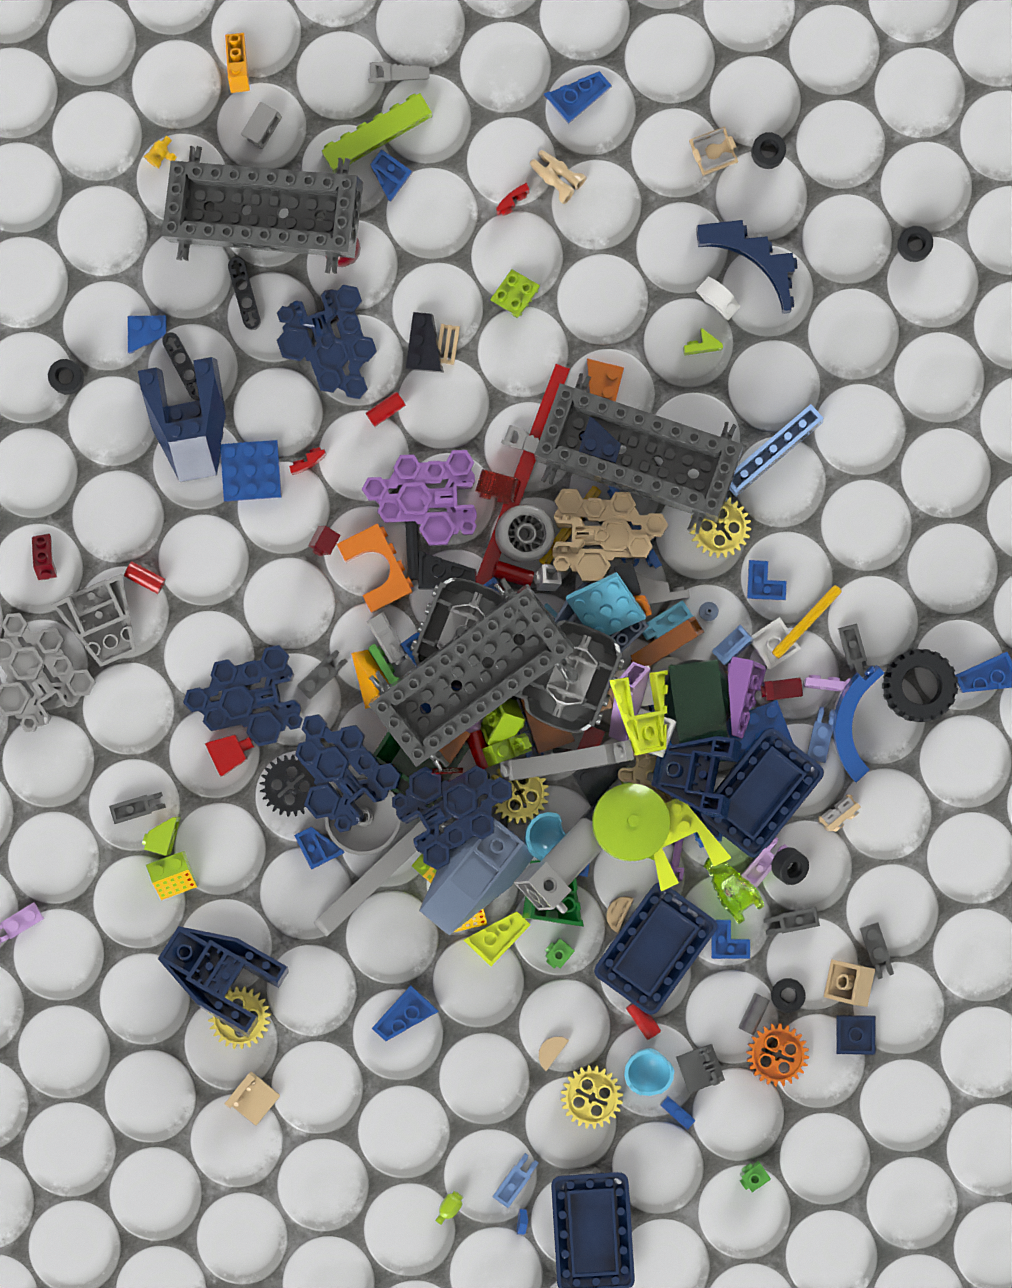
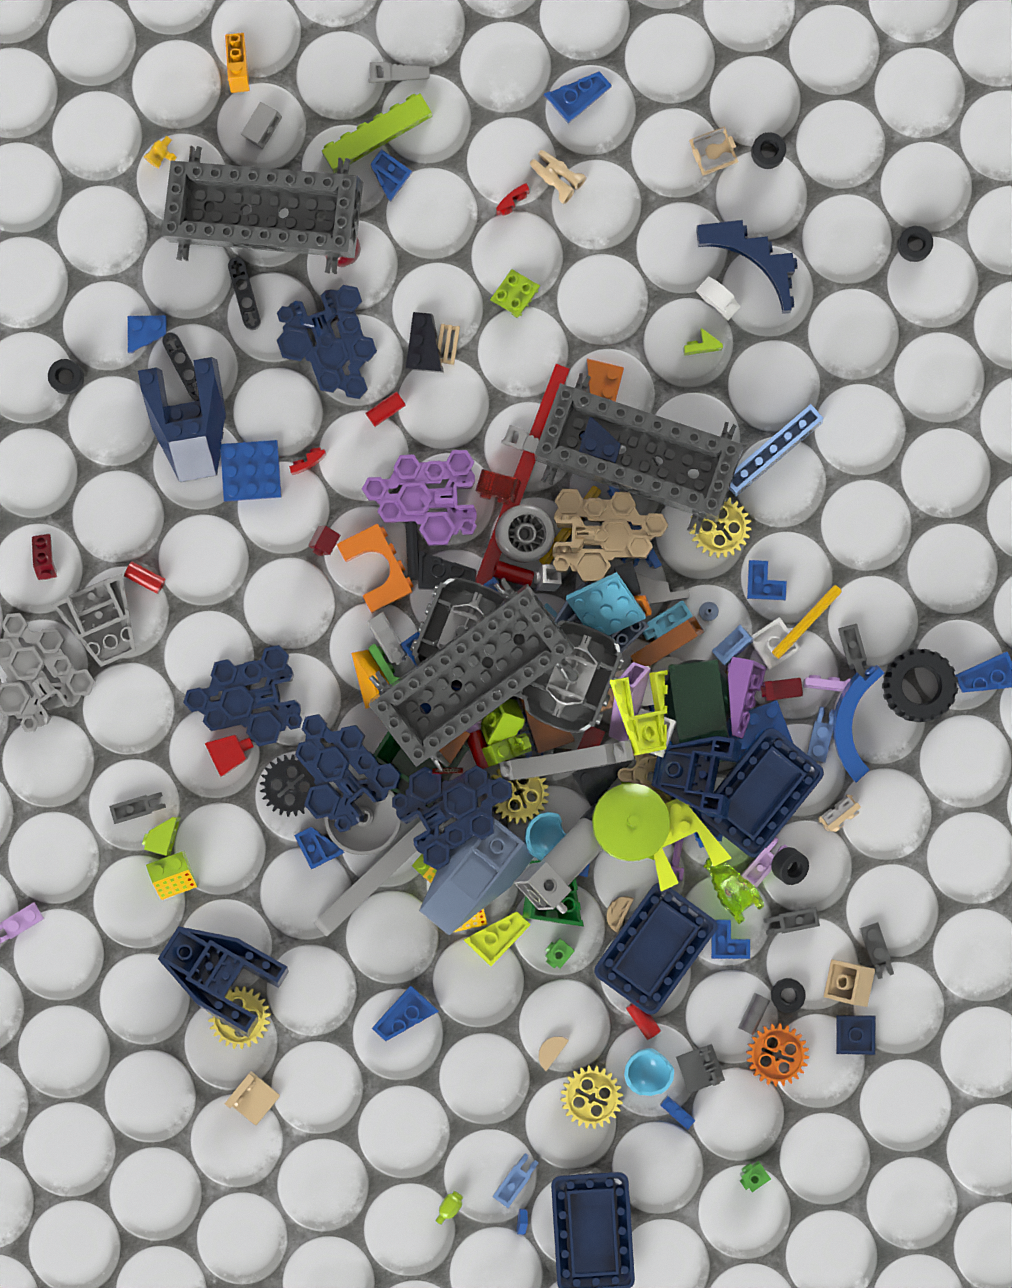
(320, 676): dark grey hinge -> none

